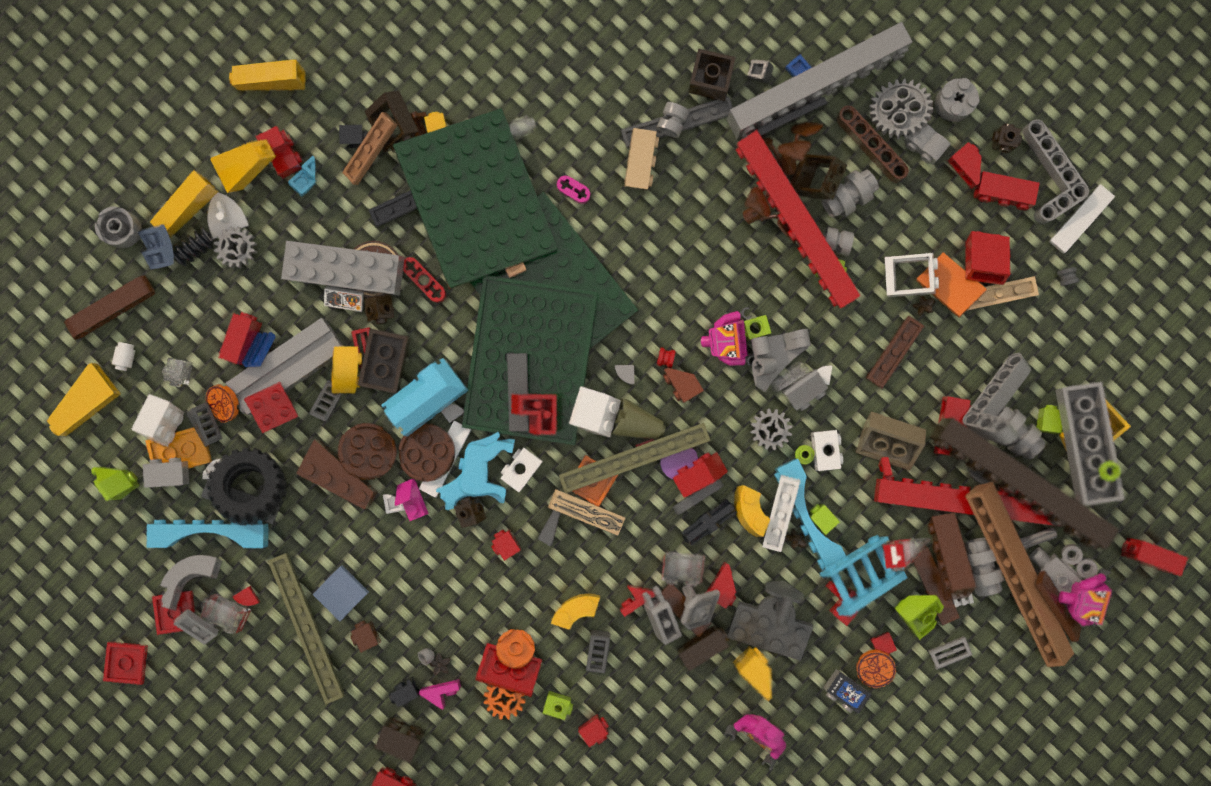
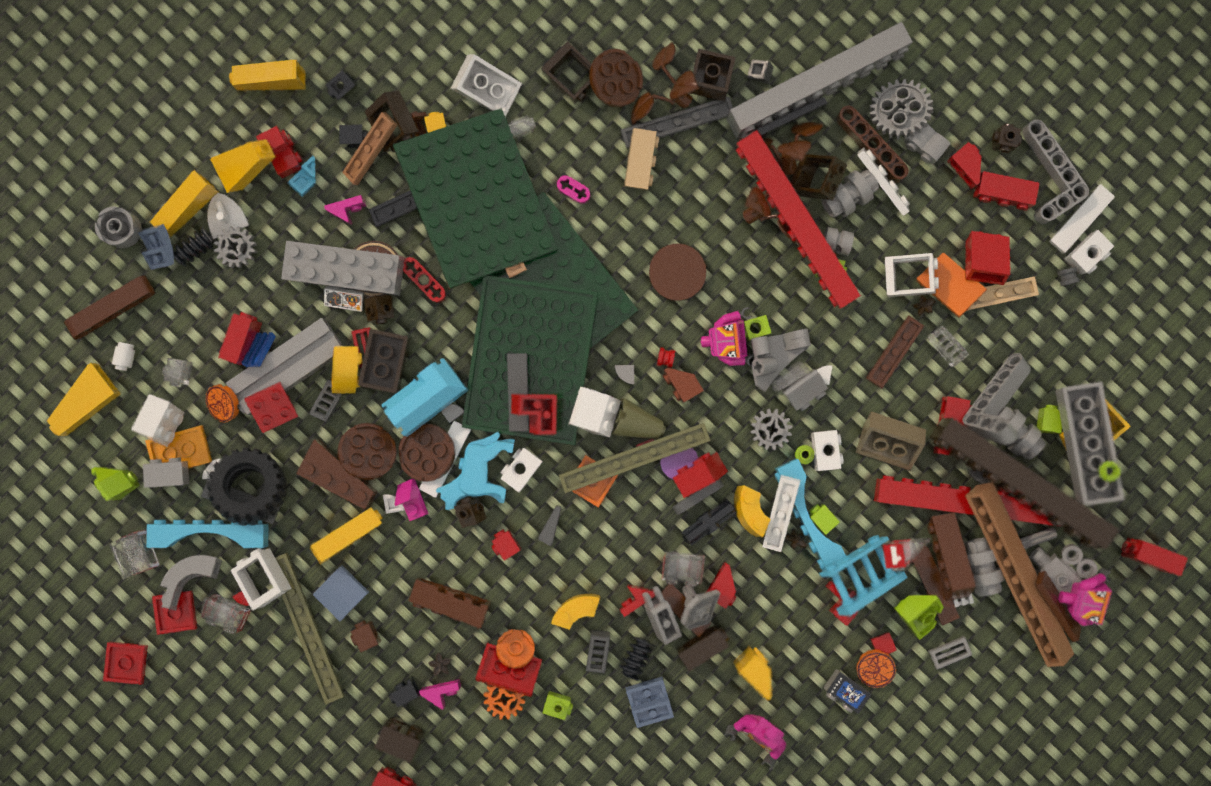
(133, 555): none -> clear slope
(196, 627): light grey plate -> none
(208, 416): dark grey slope -> none
(273, 572): none -> white window
(341, 208): none -> dark pink slope
(346, 535): none -> yellow slope
(347, 80): none -> black brick
(426, 656): light grey hinge -> none
(449, 602): none -> reddish brown wedge
(485, 84): none -> white slope
(556, 61): none -> dark brown window
(586, 512): tile -> none
(594, 730): red brick -> none
(616, 78): none -> reddish brown tile
(636, 658): none -> black piece
(649, 702): none -> sand blue slope
(673, 118): light grey wheel -> none
(677, 272): none -> reddish brown tile
(679, 94): none -> reddish brown plant
(772, 626): dark grey plate -> none
(797, 66): blue tile -> none
(884, 466): red tile -> none
(889, 187): none -> white plate
(942, 350): none -> clear slope
(958, 110): light grey brick -> none
(1079, 256): none -> white brick

